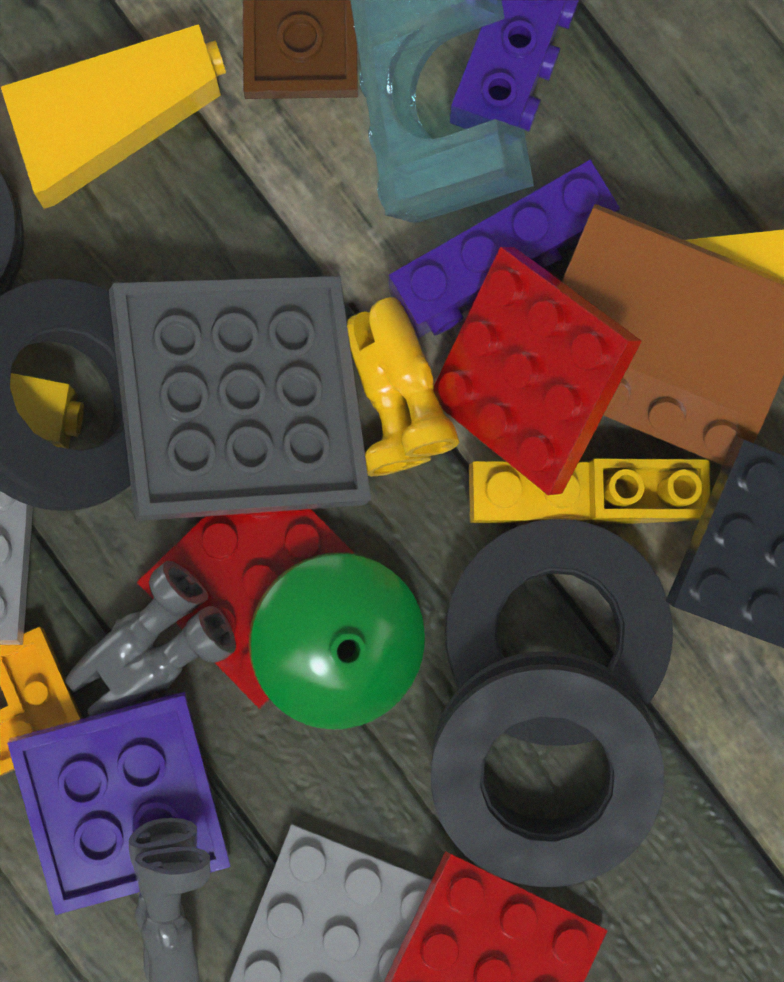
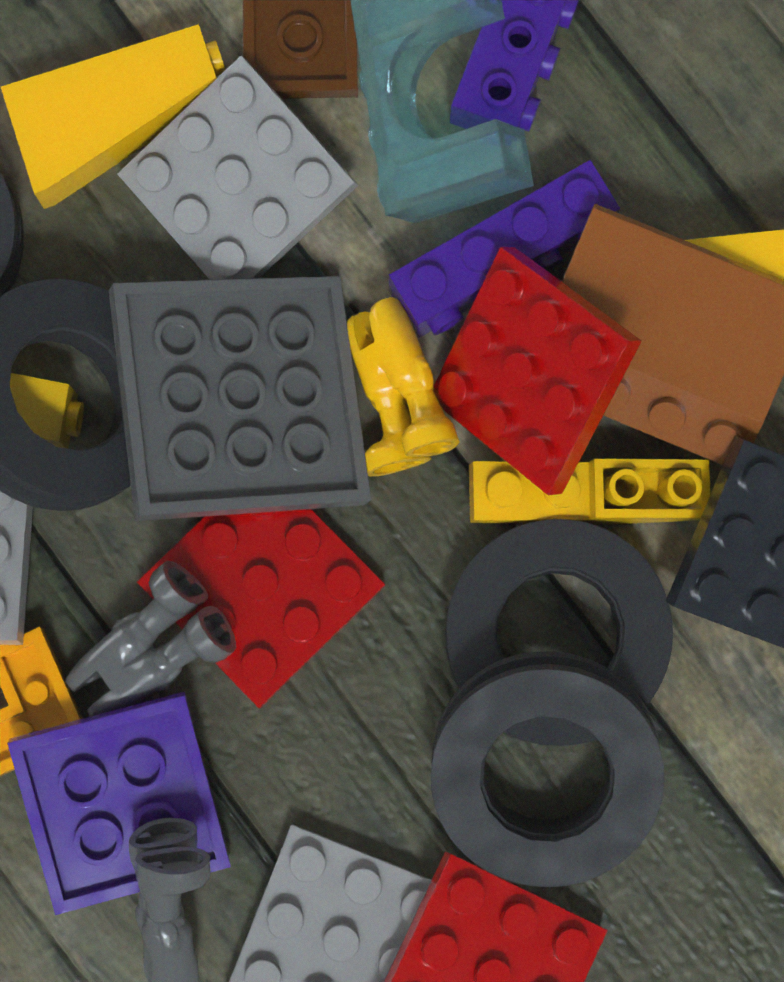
(237, 177): none -> light grey plate
(308, 617): green dish -> none

